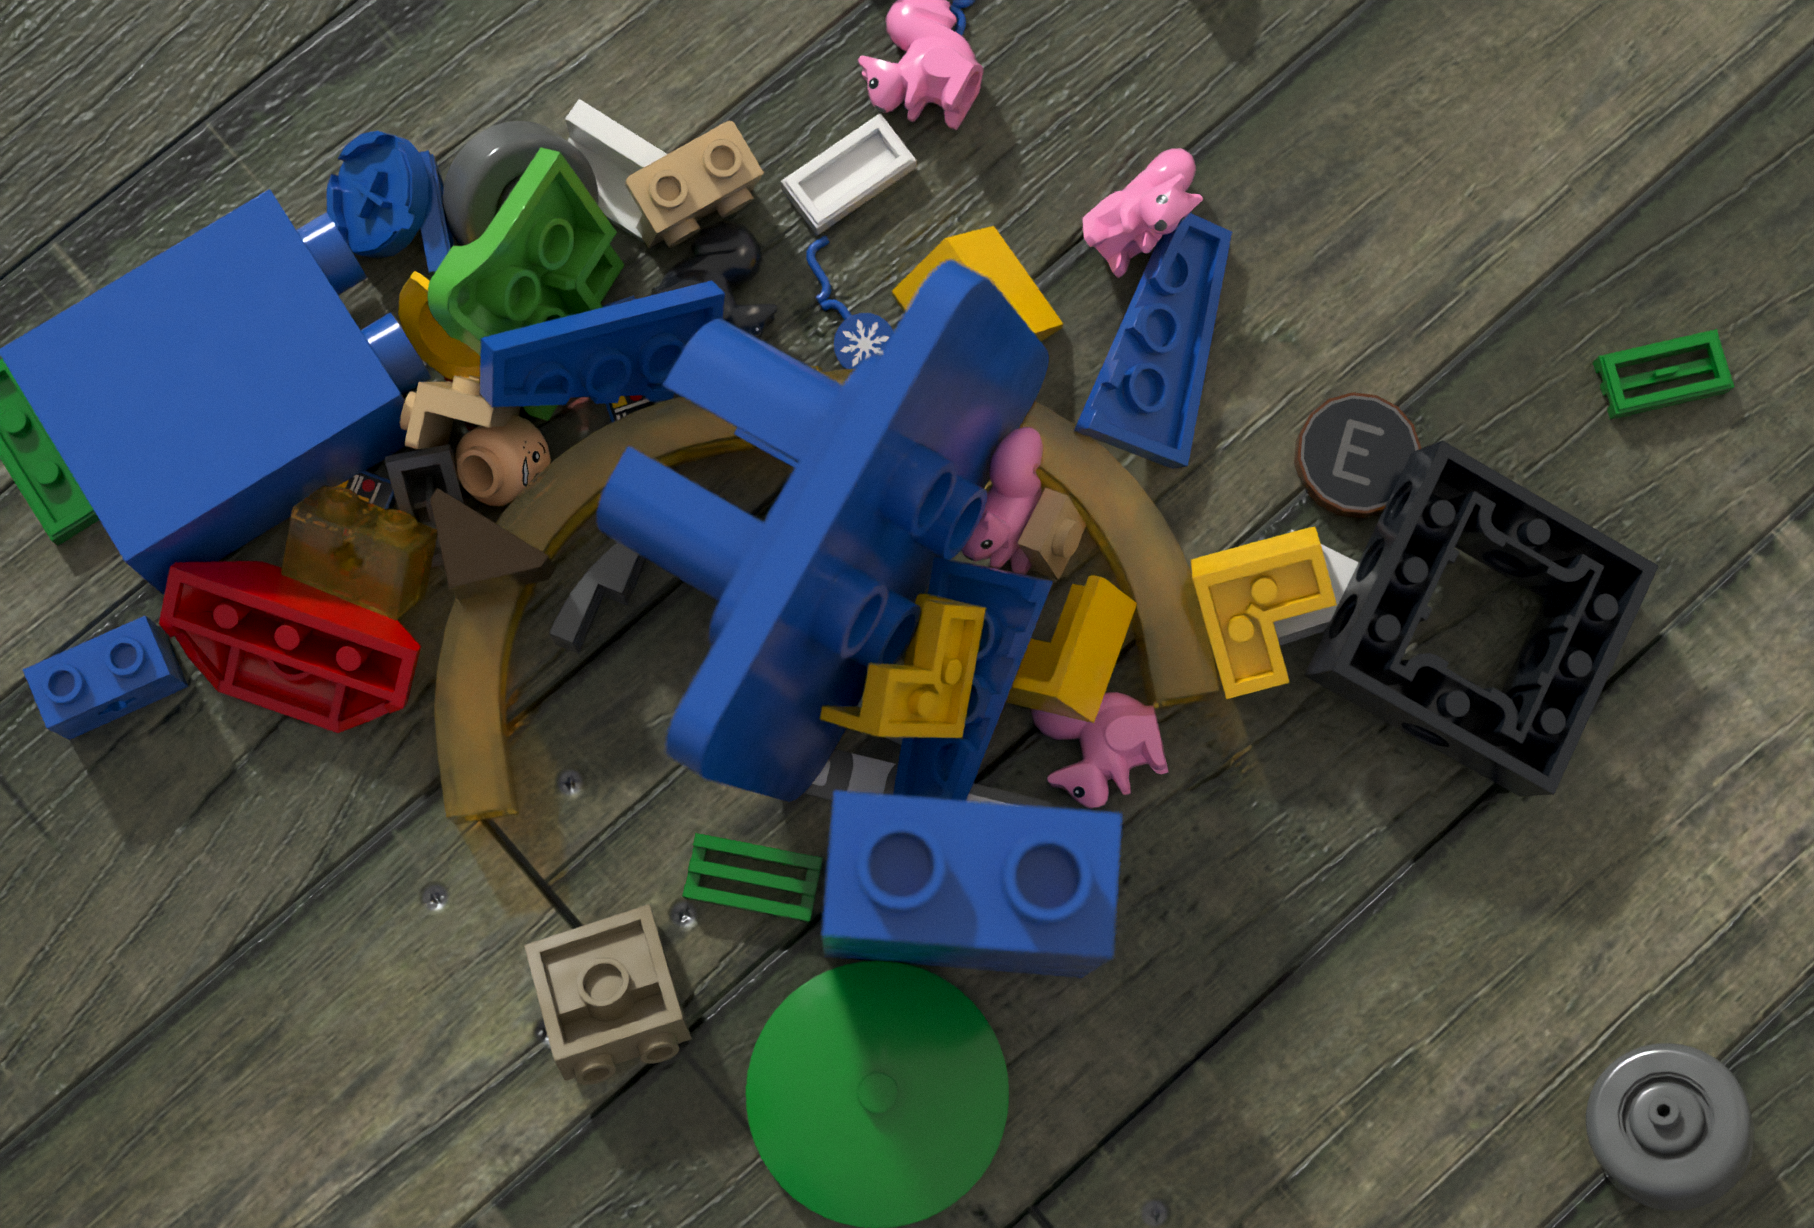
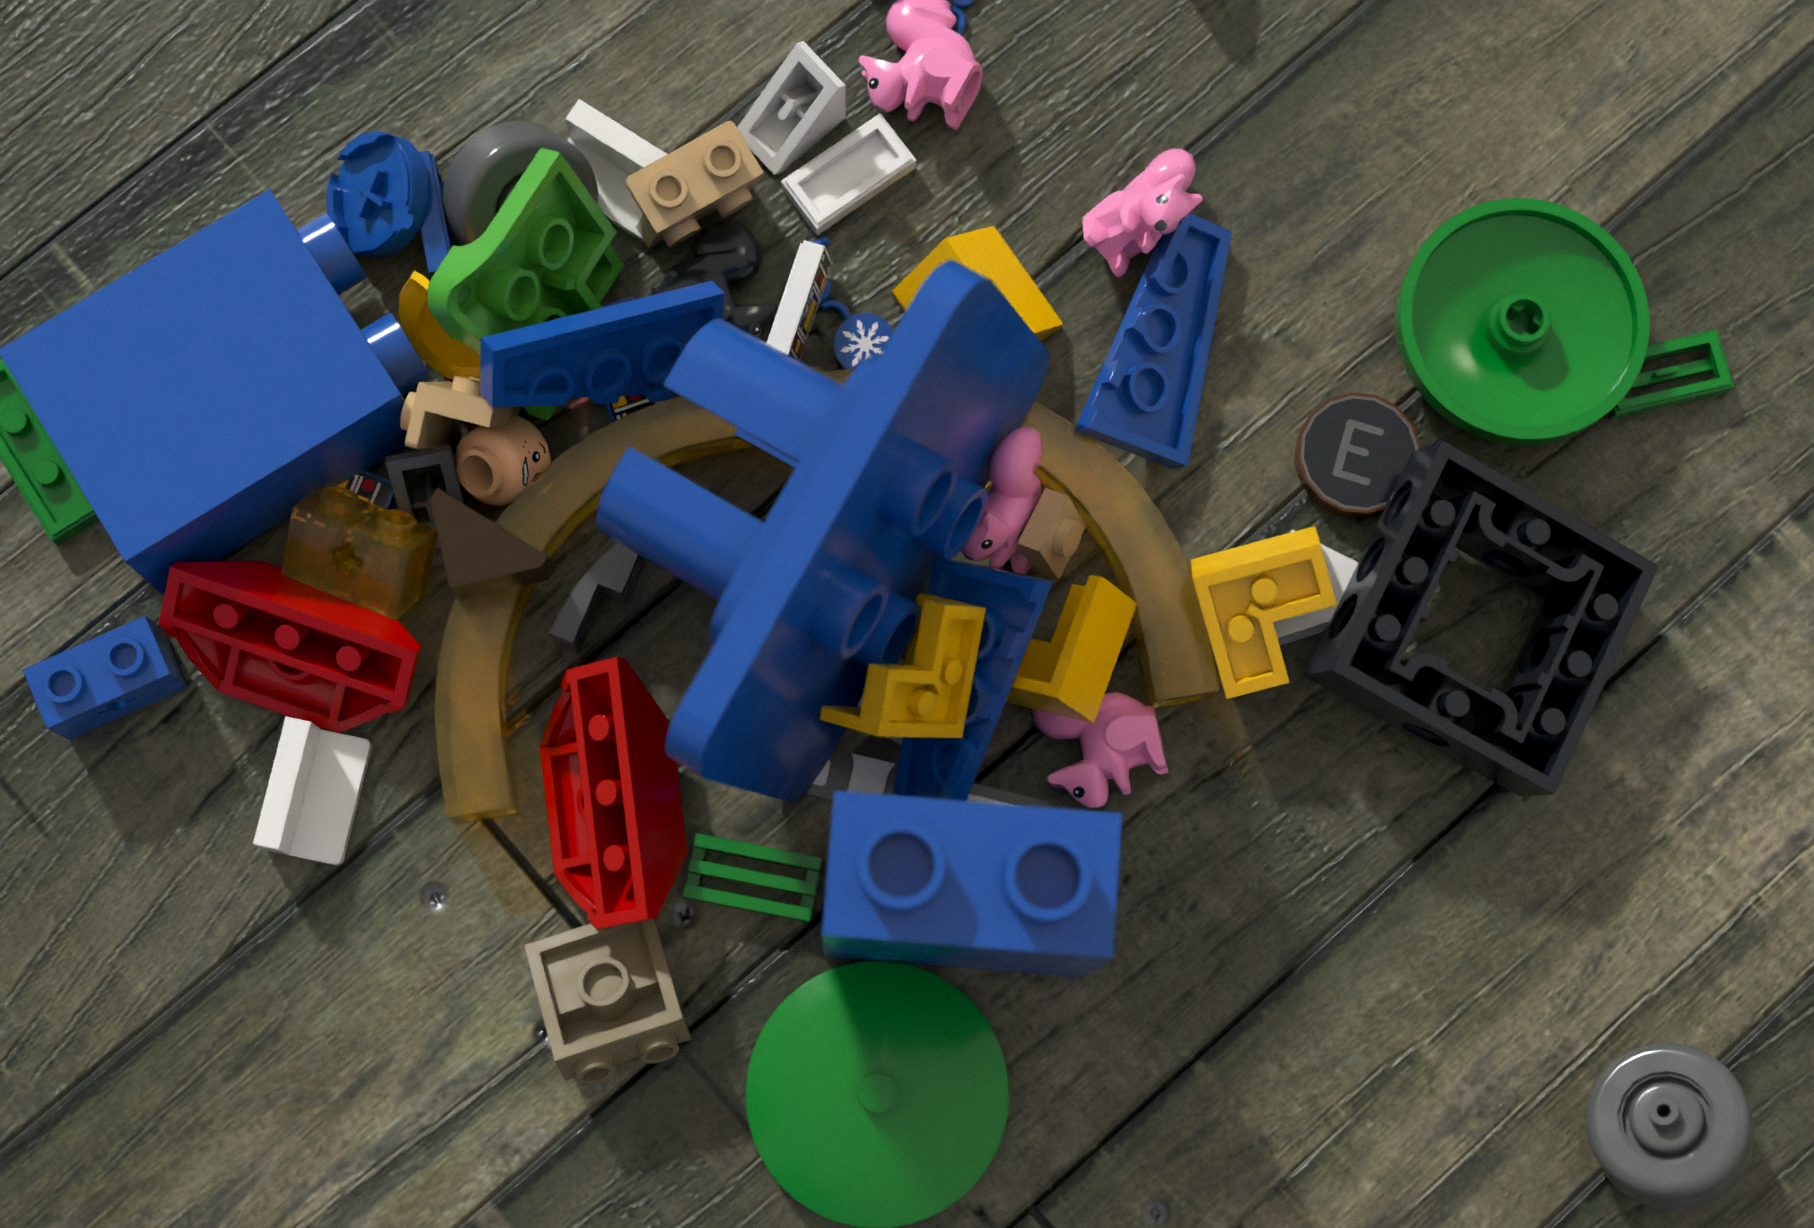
(312, 793): none -> white panel
(612, 795): none -> red wedge
(794, 110): none -> white slope
(800, 299): none -> white tile
(1522, 321): none -> green dish

